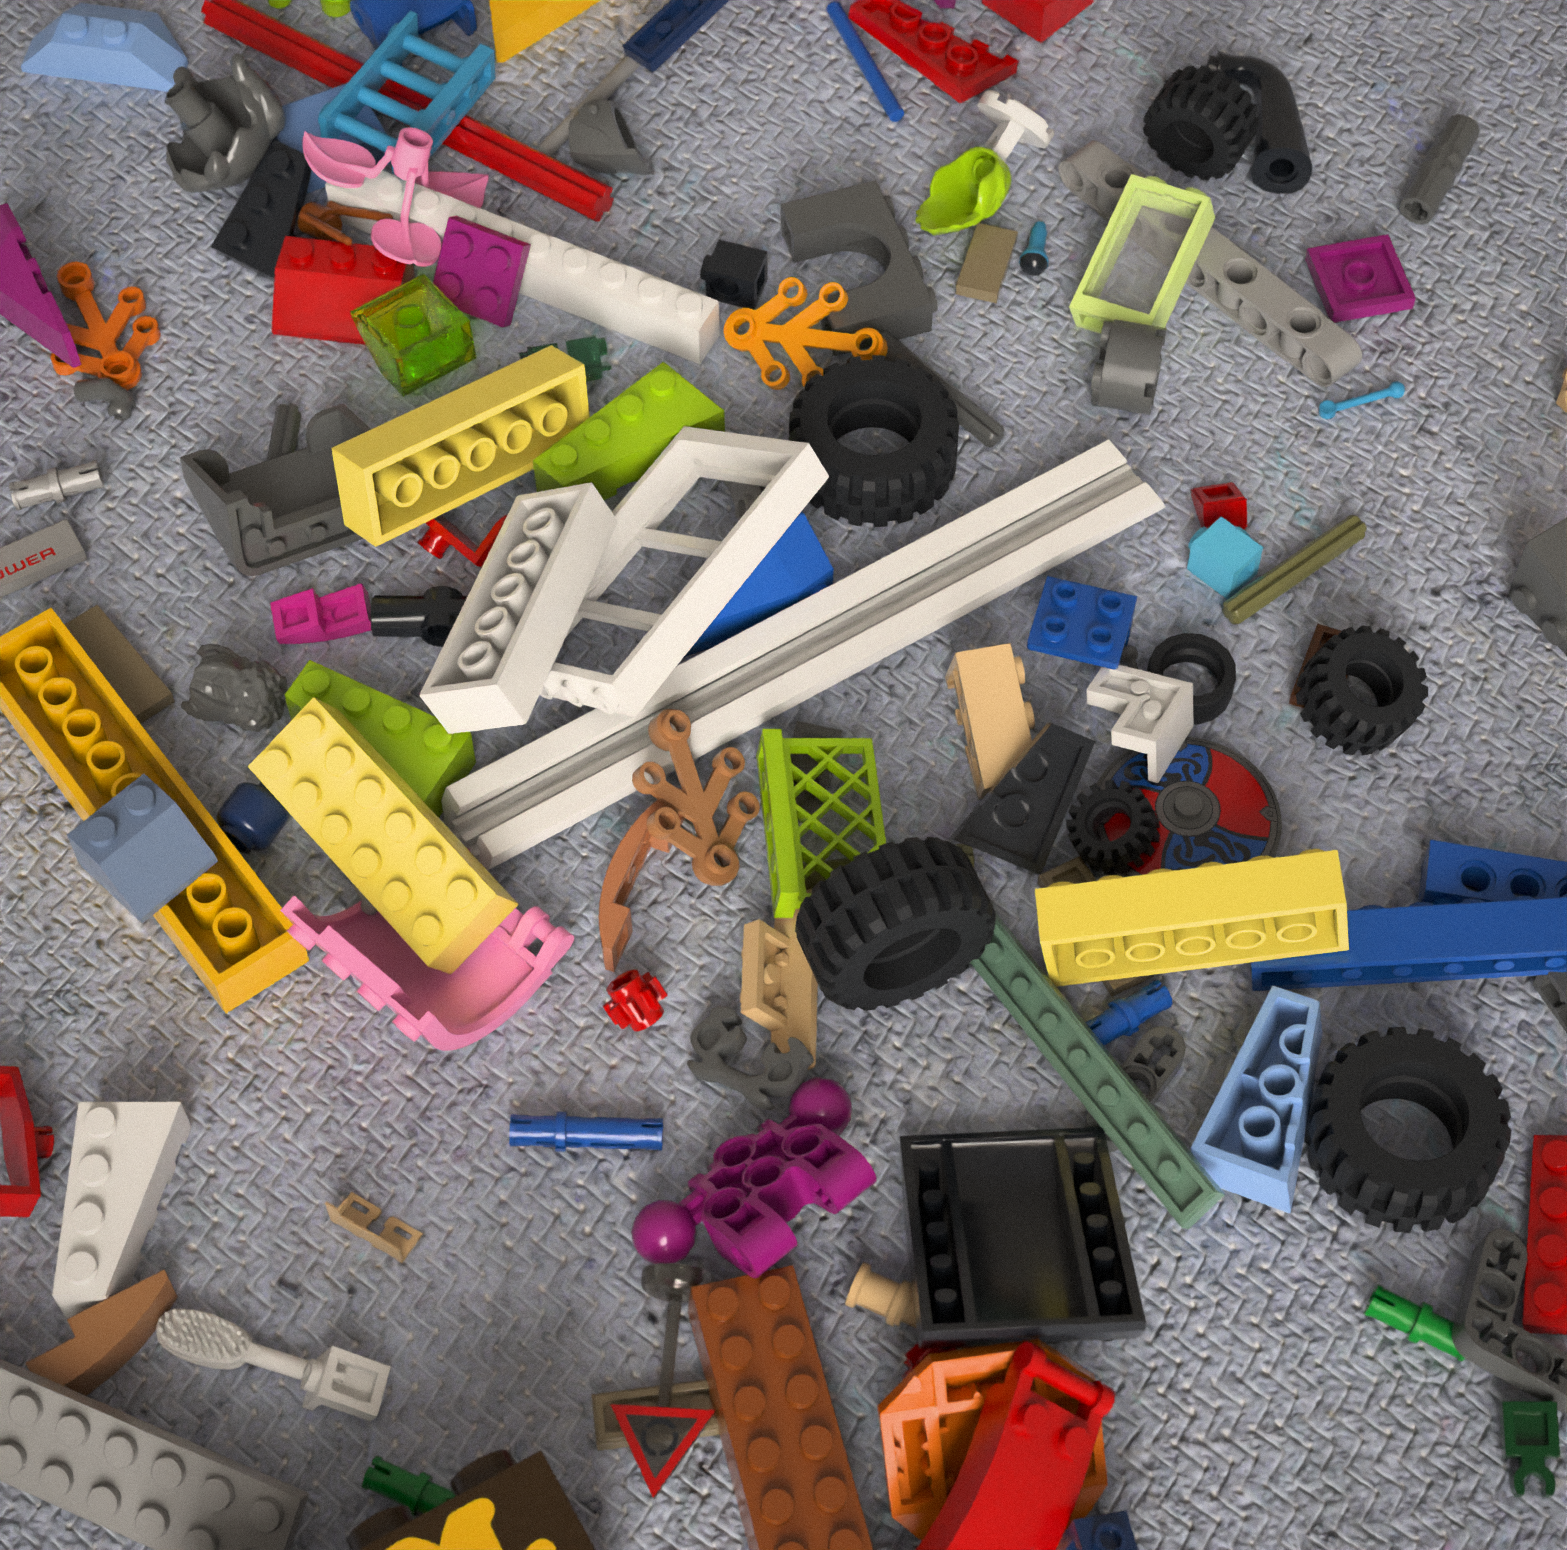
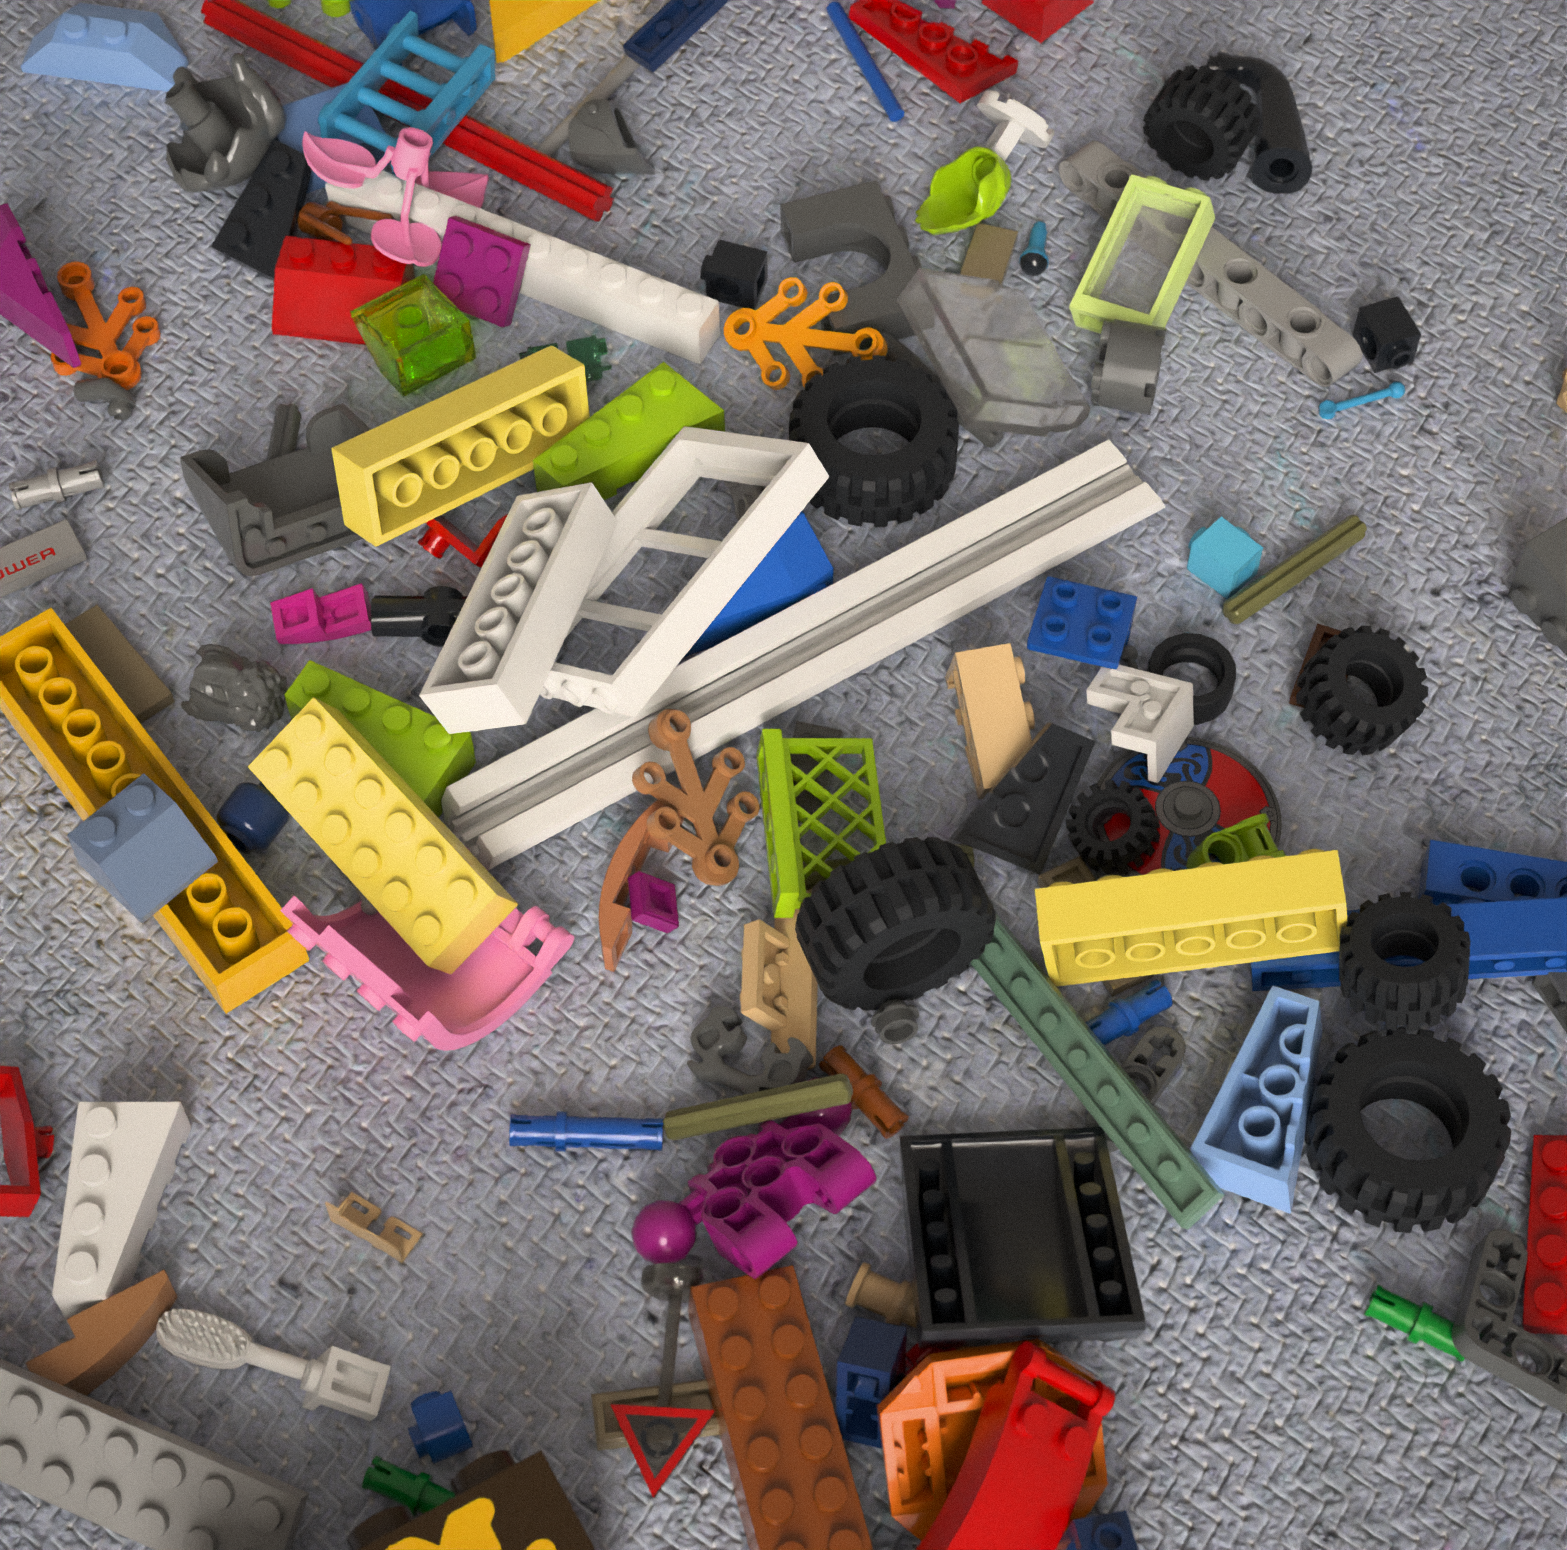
(438, 1427): none -> blue plate
(635, 1000): red gear -> none
(653, 902): none -> magenta tile
(758, 1107): none -> olive axle
(866, 1092): none -> dark orange pin
(867, 1371): none -> dark blue brick
(895, 1021): none -> dark grey plate
(992, 354): none -> clear piece
(1218, 501): red slope -> none
(1237, 843): none -> lime piece
(1360, 278): magenta plate -> none
(1386, 334): none -> black brick
(1404, 993): none -> black tyre
(1439, 169): dark grey axle -> none
(1531, 1436): dark green plate -> none

